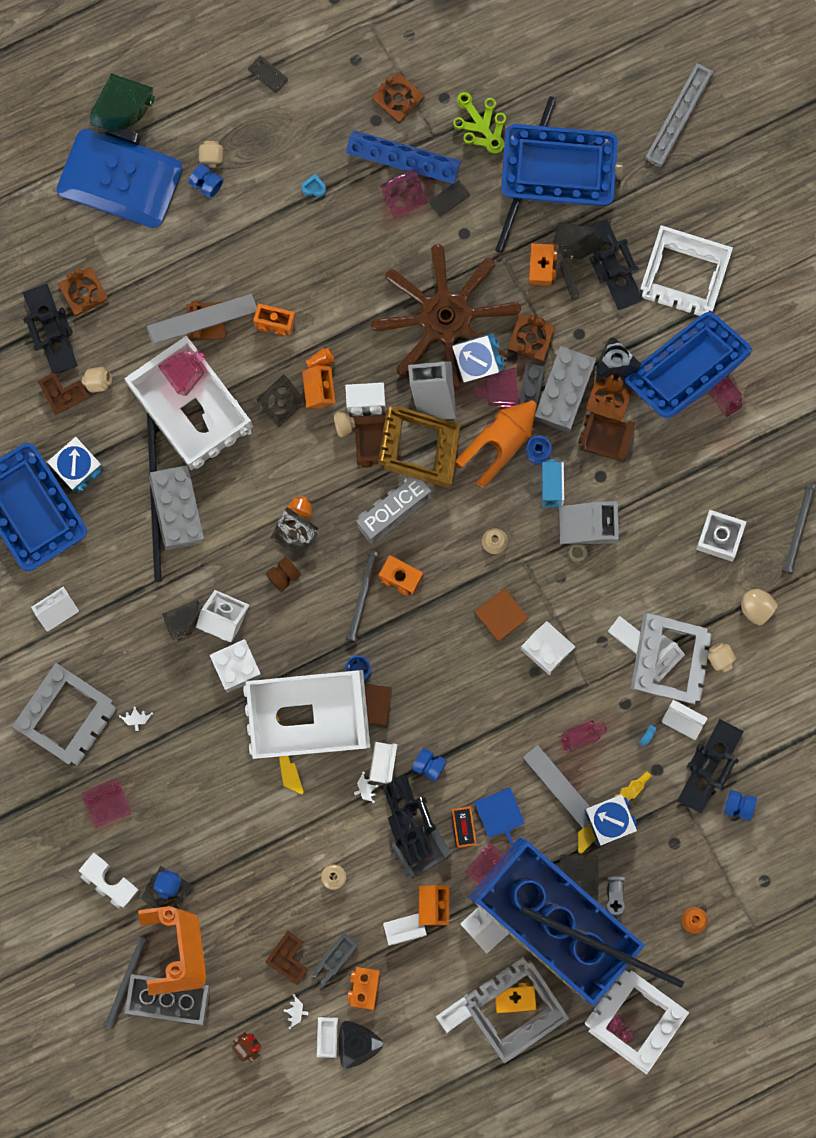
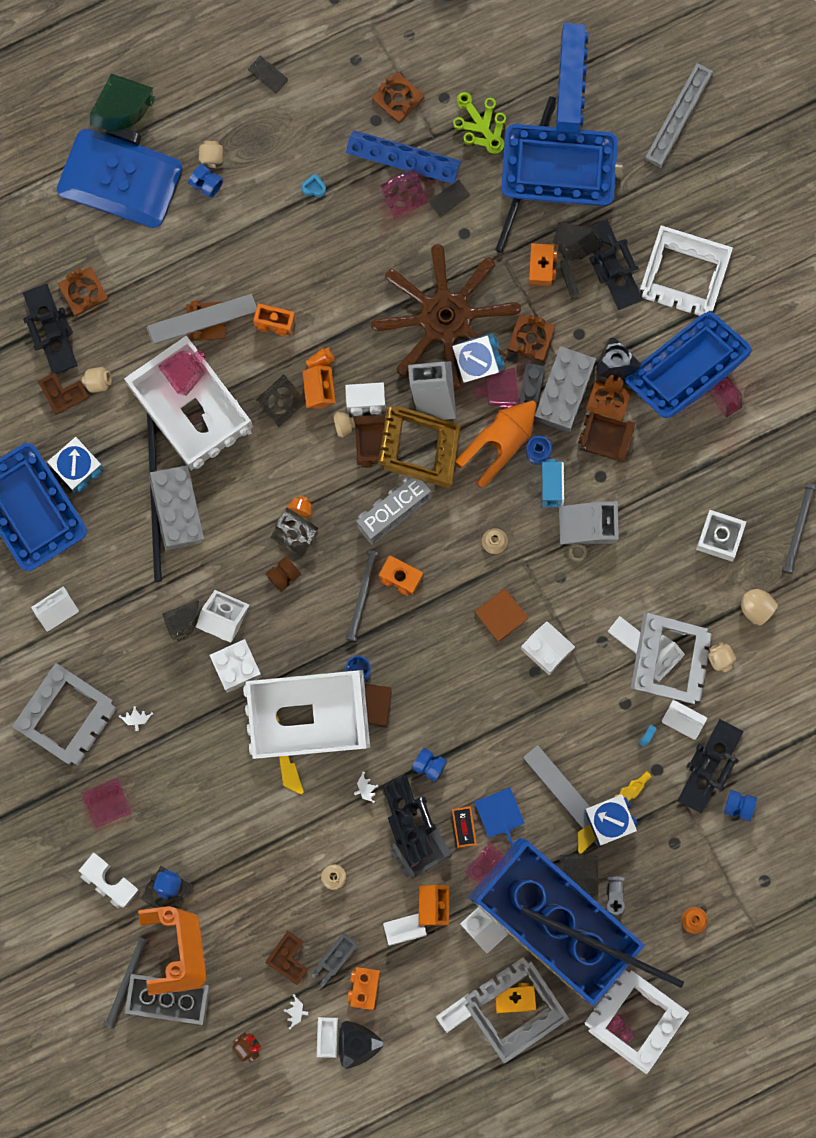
(383, 762): white panel -> none
(571, 77): none -> blue brick
(576, 737): clear pink torso -> none

